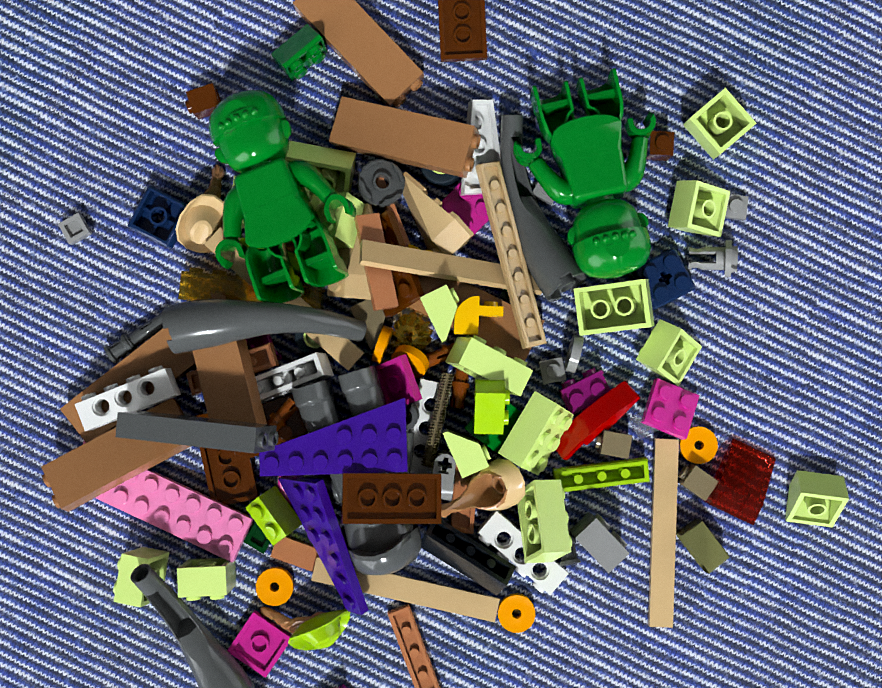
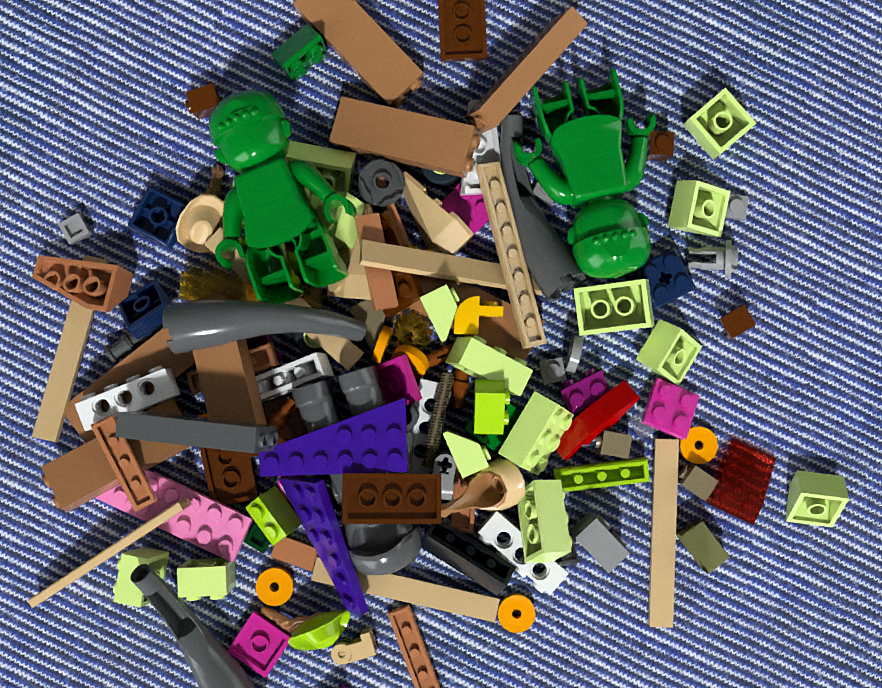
(64, 369): none -> tan tile
(85, 282): none -> nougat wedge
(109, 552): none -> tan tile
(124, 463): none -> nougat tile
(144, 309): none -> dark blue brick
(352, 650): none -> tan leg
(526, 70): none -> medium nougat brick
(737, 321): none -> reddish brown panel

